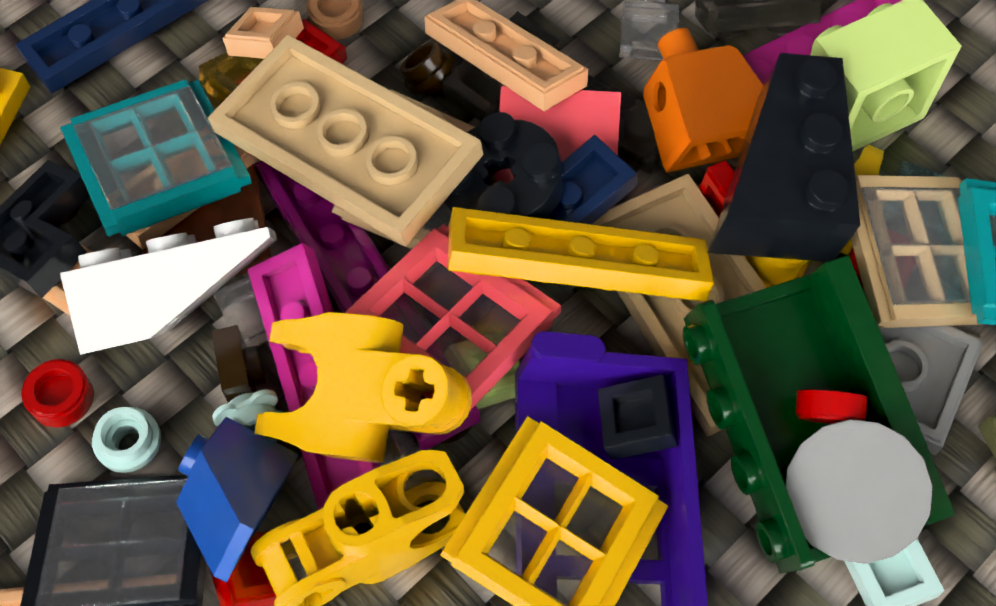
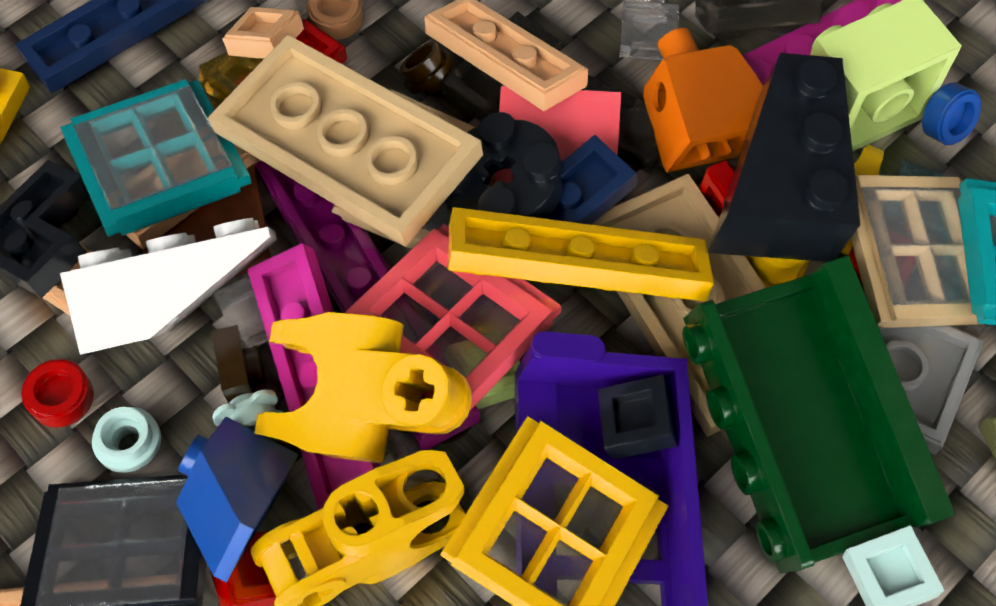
(830, 406): red tile -> none
(859, 491): light grey tile -> none
(951, 113): none -> blue tile

